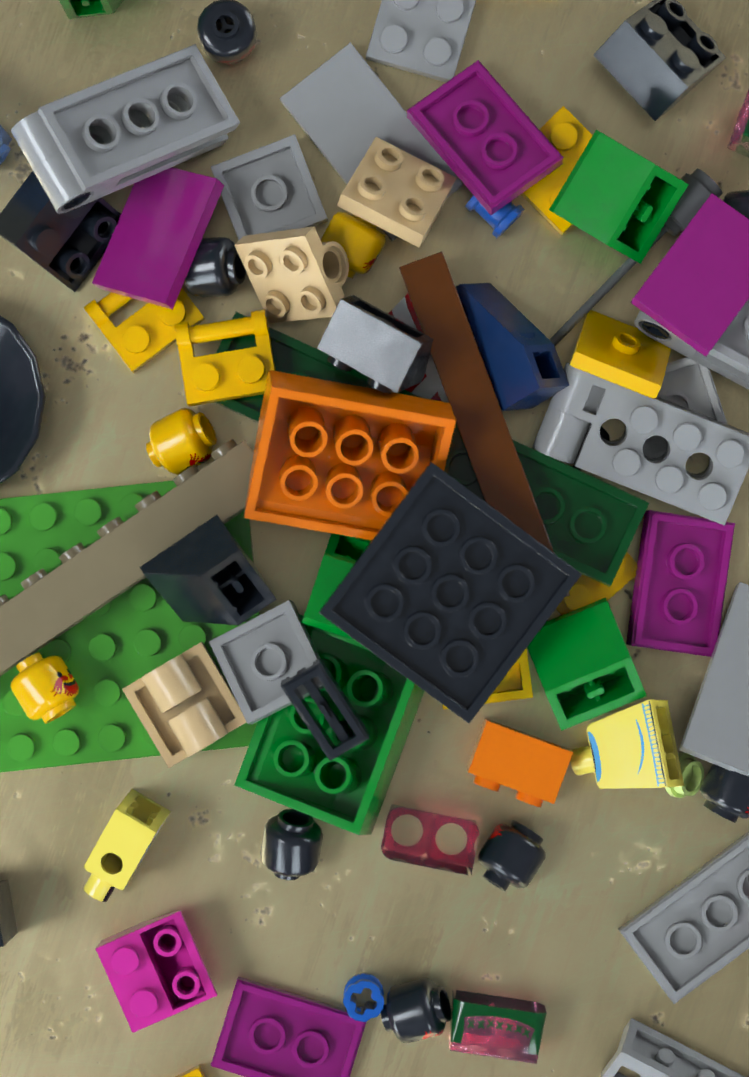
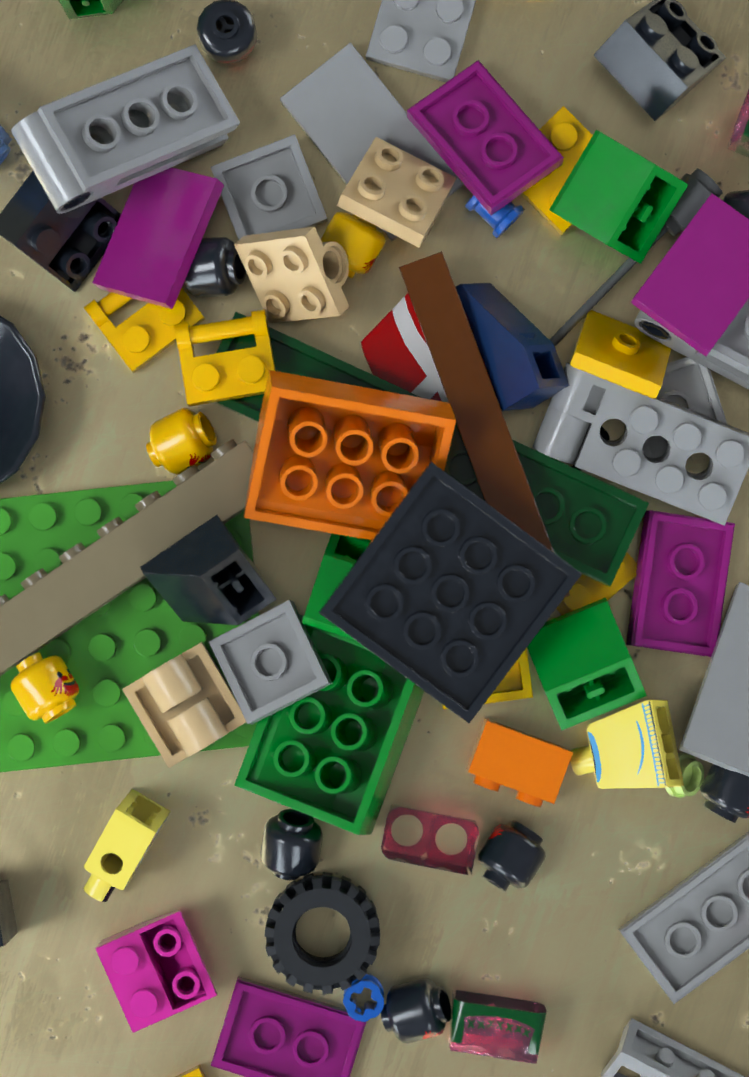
(305, 677): black tile -> none
(315, 971): none -> black tyre
(376, 346): slope -> none

